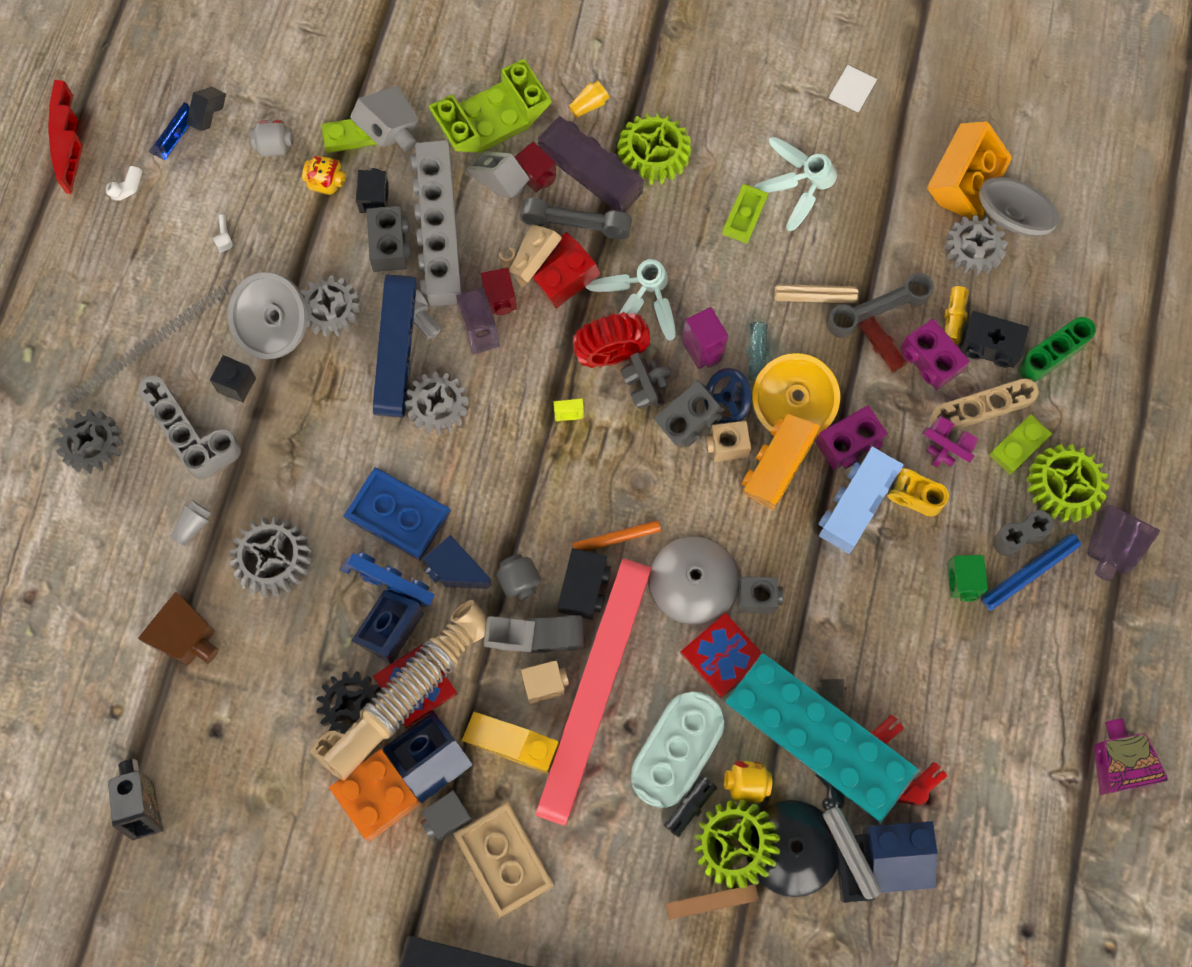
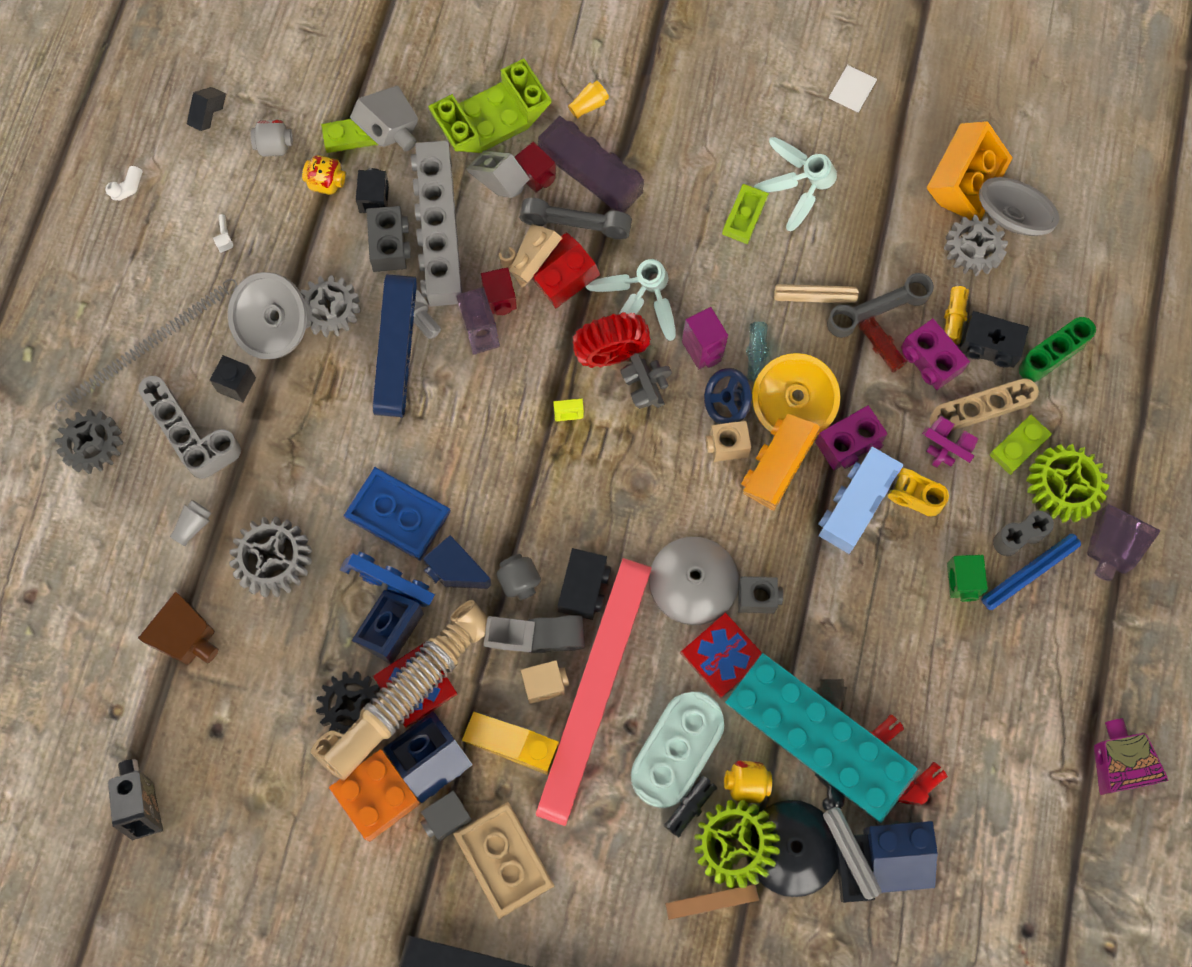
(63, 141): red slope -> none
(171, 133): clear blue slope -> none
(429, 393): light grey gear -> none
(618, 536): orange bar -> none
(645, 136): lime gear -> none
(685, 408): dark grey brick -> none

